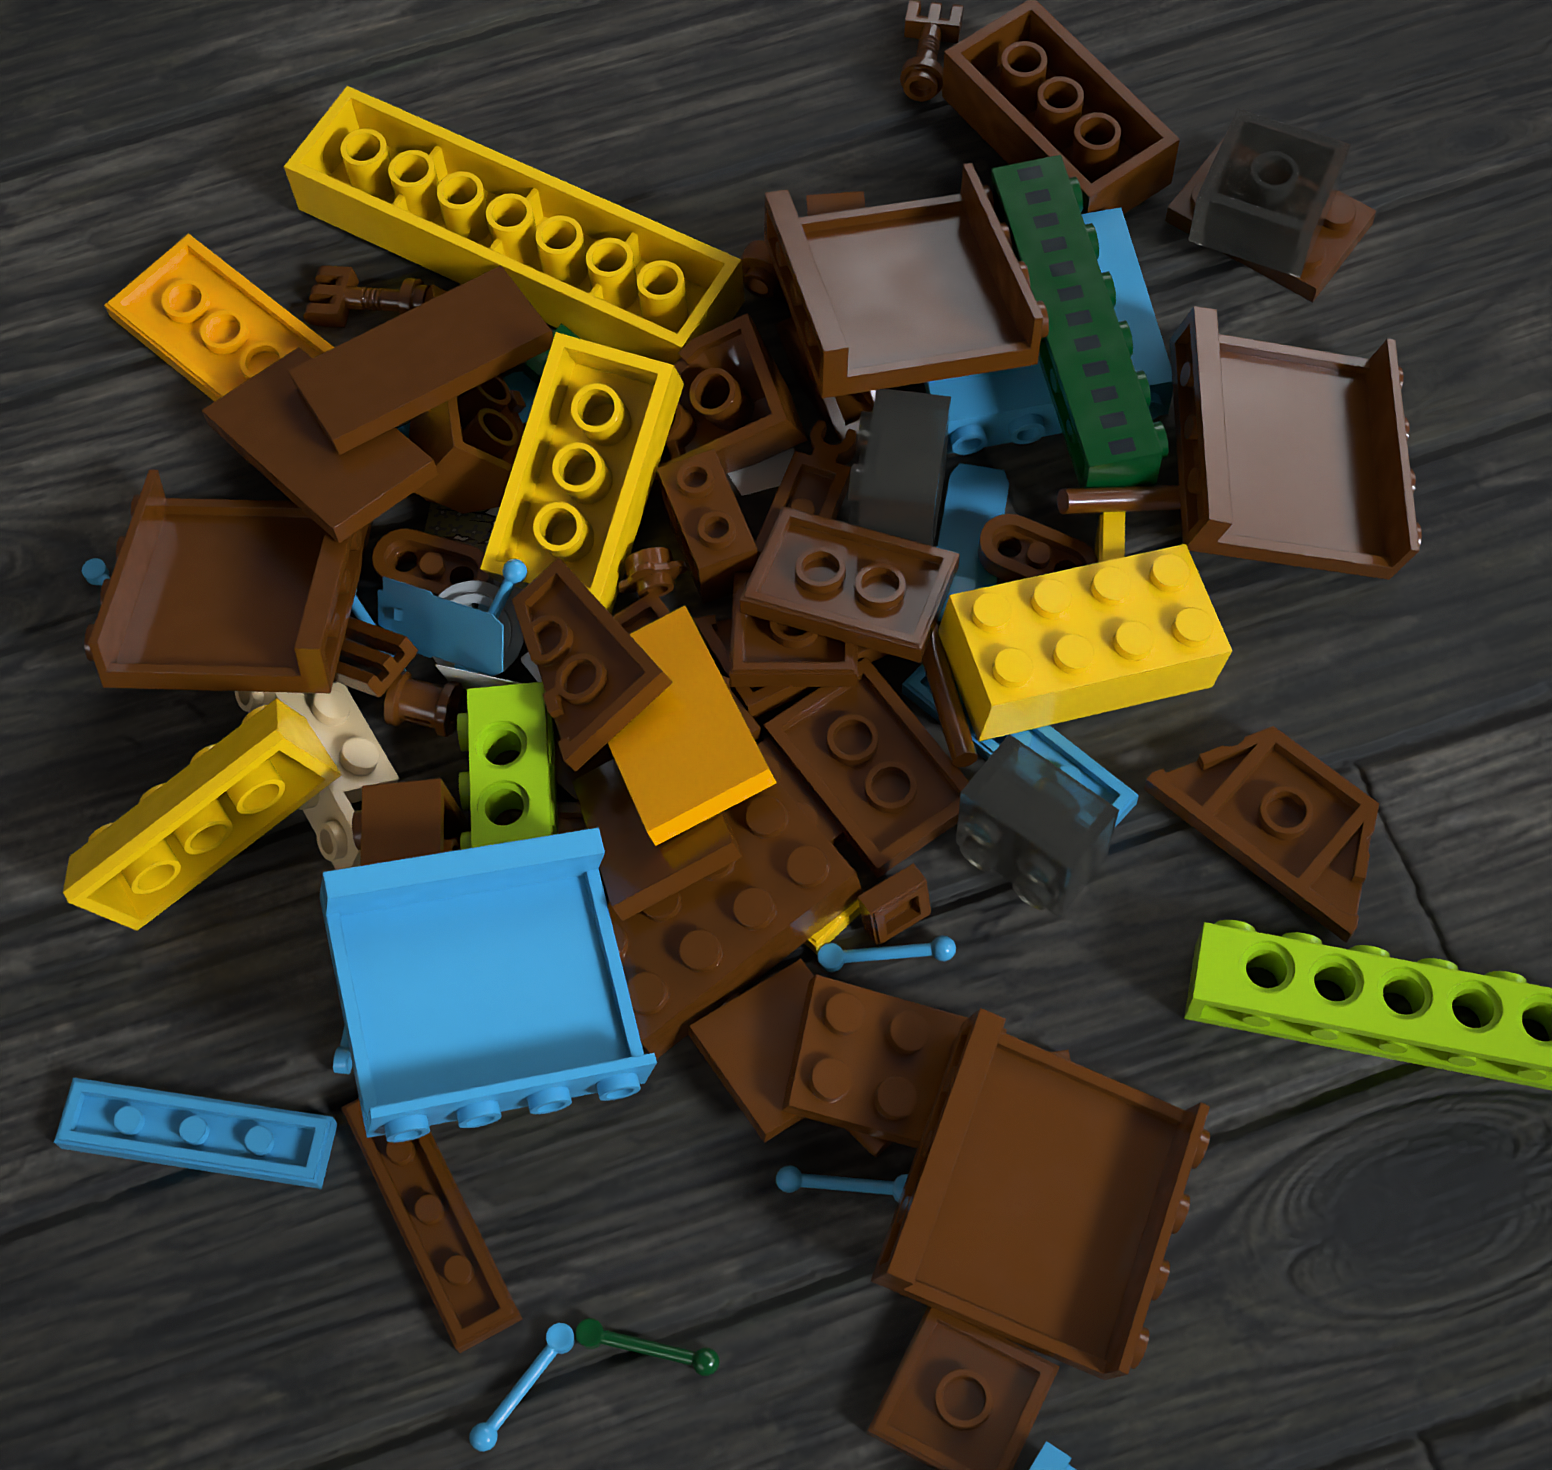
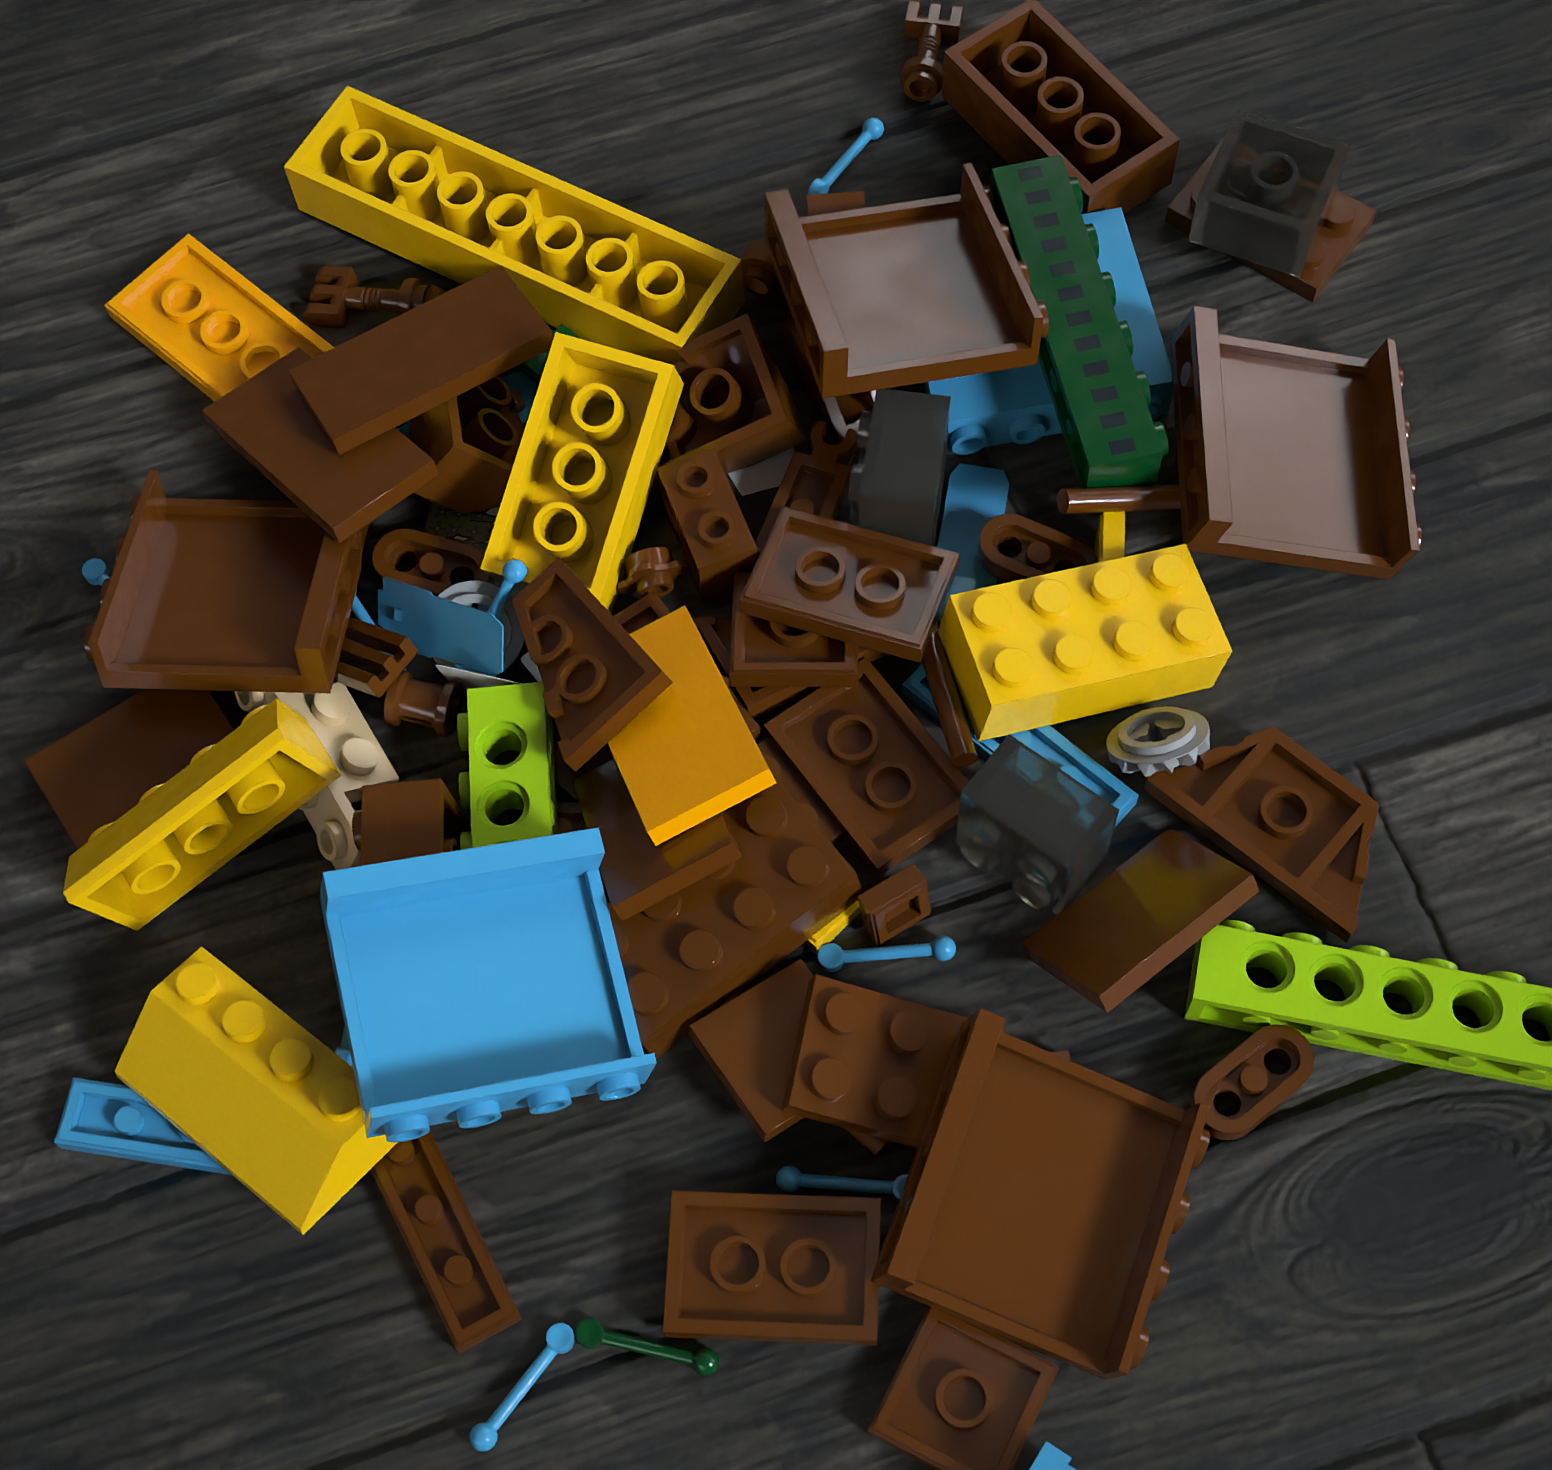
(123, 753): none -> reddish brown tile
(251, 1089): none -> yellow slope
(772, 1268): none -> reddish brown plate
(872, 130): none -> dark azure hinge
(1139, 918): none -> reddish brown tile
(1180, 738): none -> light grey gear
(1248, 1082): none -> reddish brown plate

